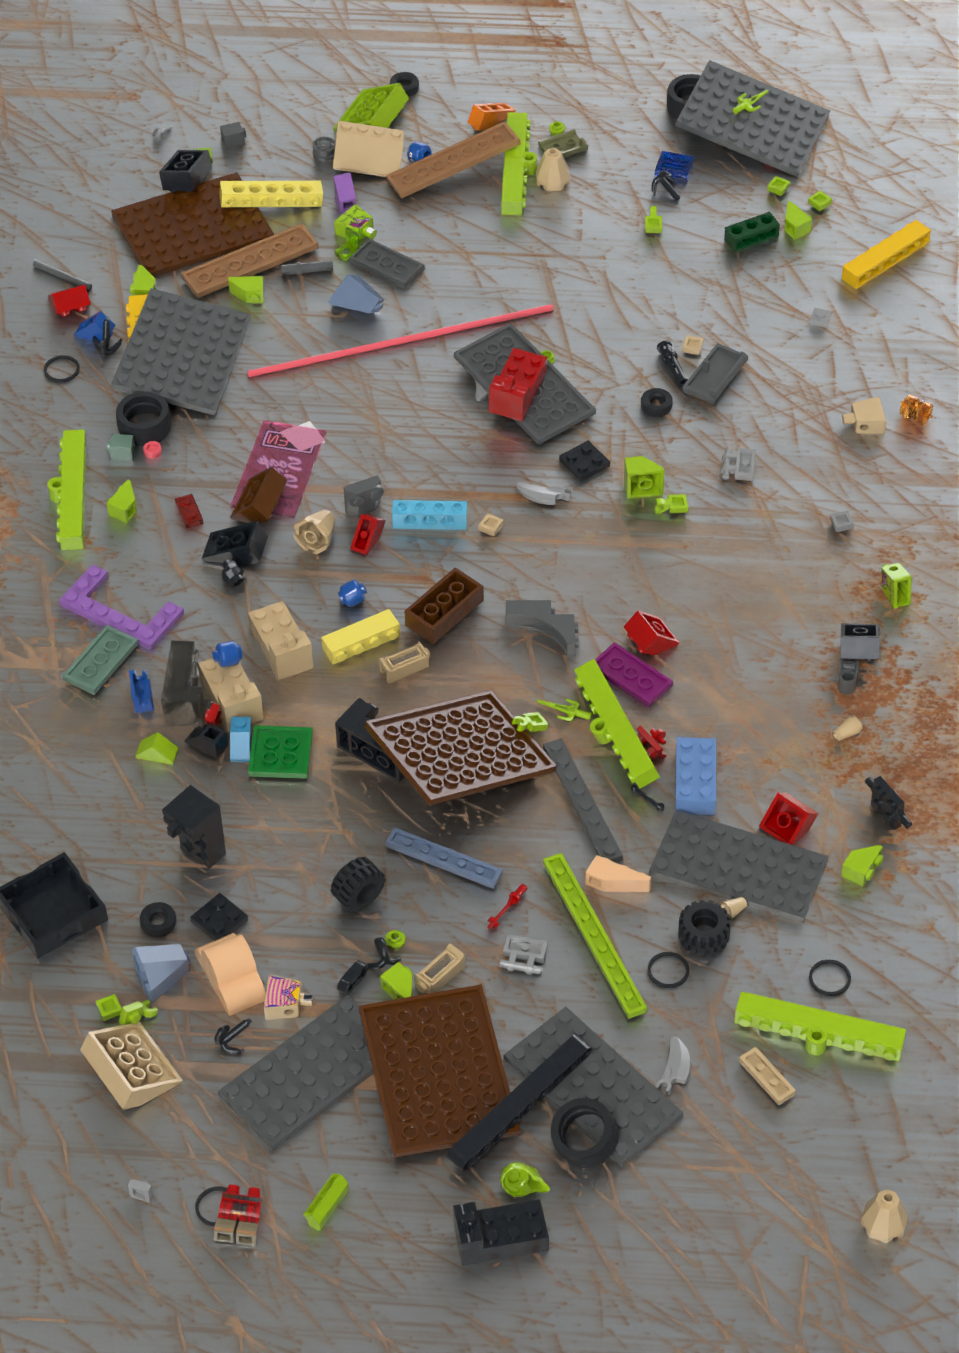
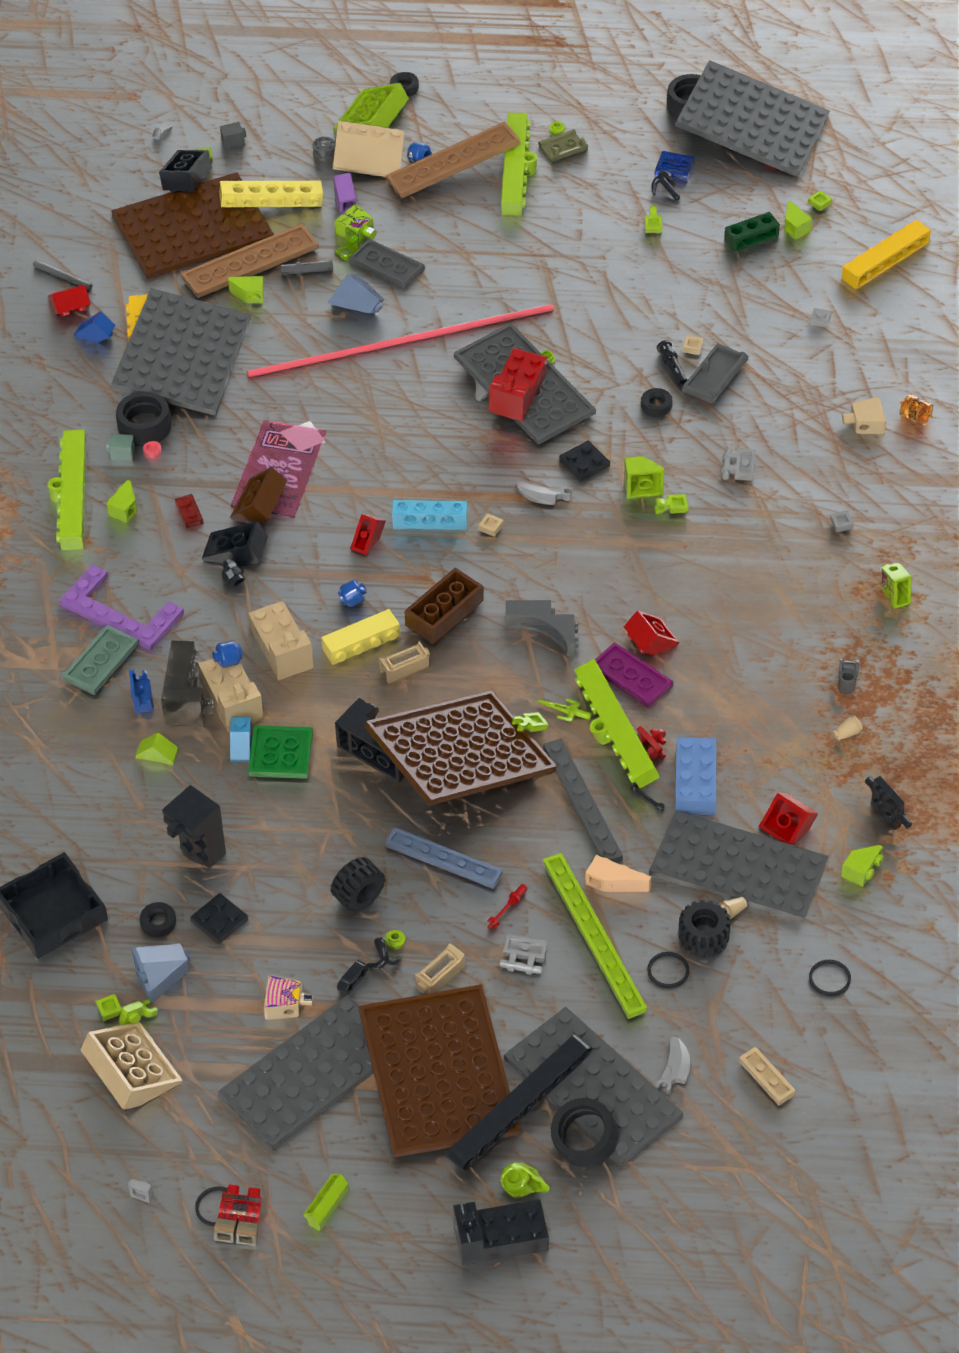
(57, 358): black piece -> none
(103, 346): black piece -> none
(142, 282): lime slope -> none
(208, 739): black slope -> none
(213, 715): red plate -> none
(222, 1037): black piece -> none
(232, 972): light nougat brick -> none
(315, 531): tan cone -> none
(363, 496): dark grey slope -> none
(397, 981): lime slope -> none
(488, 115): orange slope -> none
(552, 171): tan cone -> none
(747, 103): lime piece -> none
(778, 186): lime plate -> none
(820, 1027): lime hinge -> none
(860, 641): brick -> none
(884, 1217): tan cone -> none

